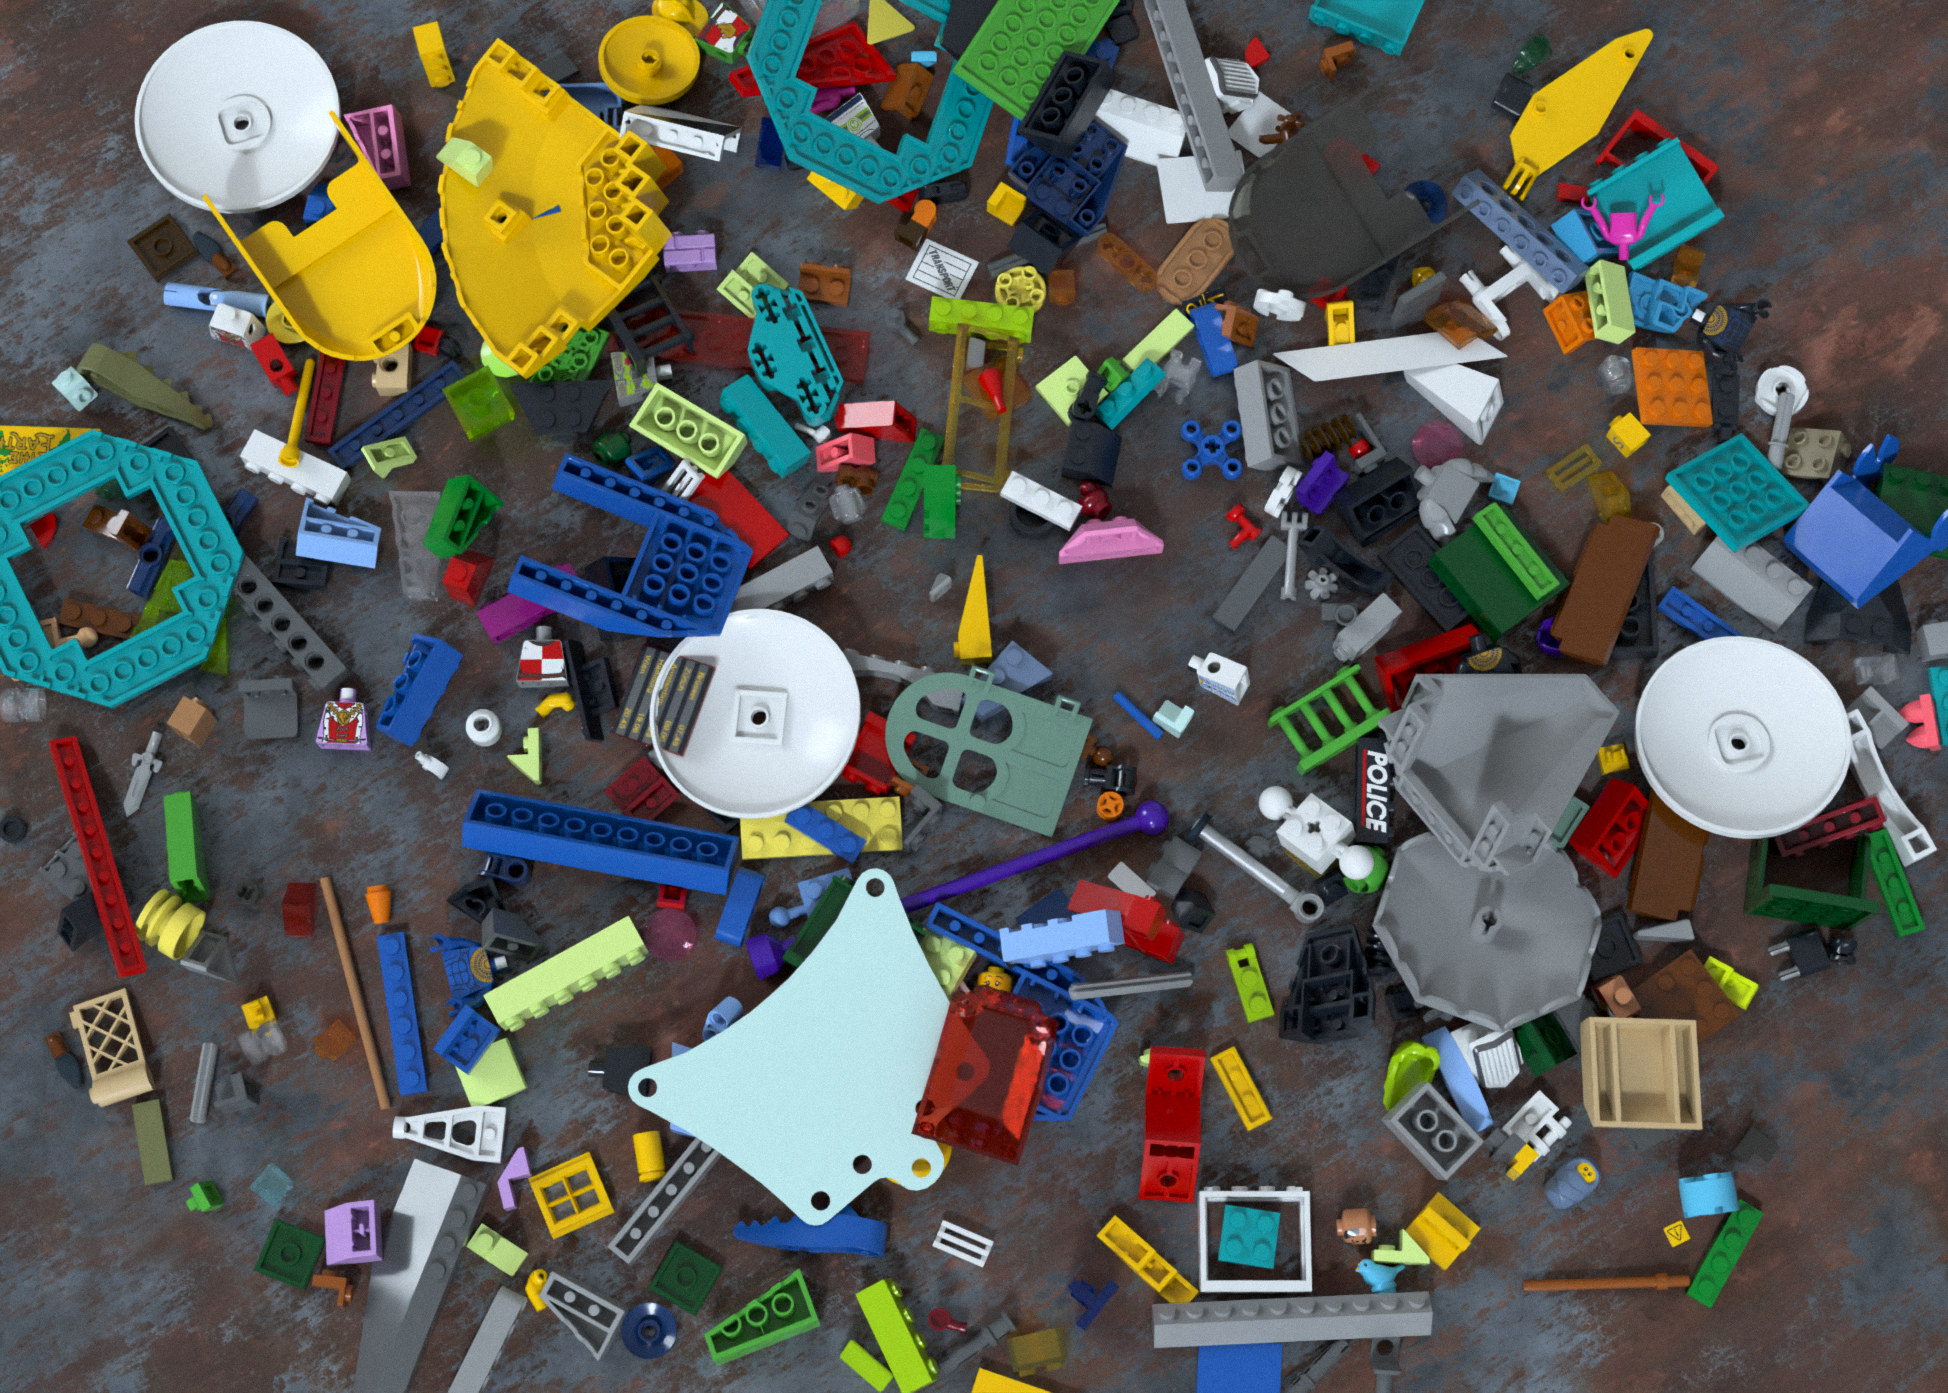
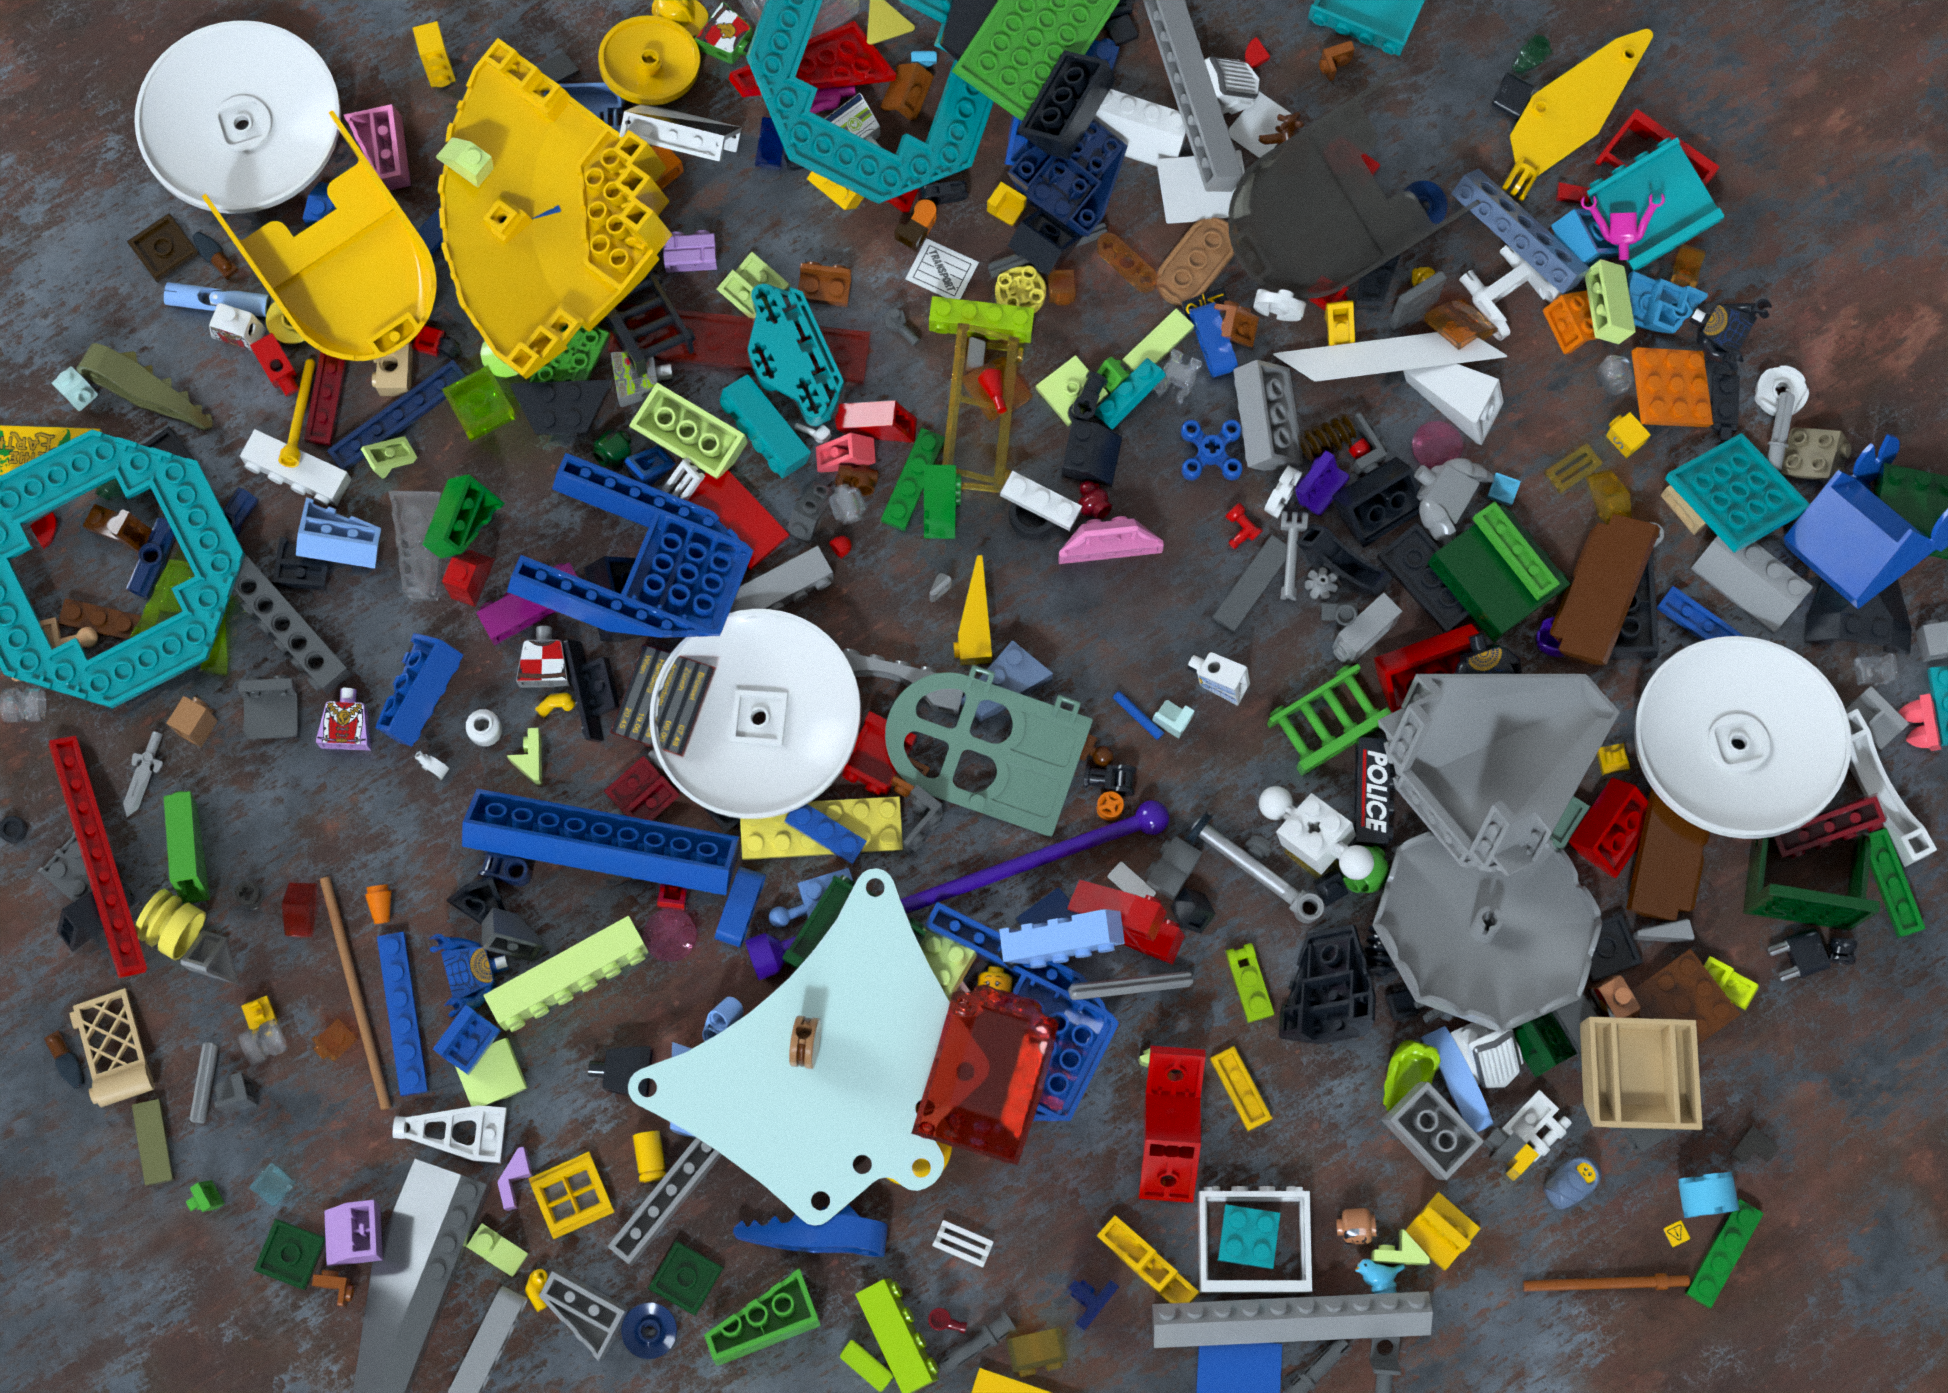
(805, 1042): none -> medium nougat head

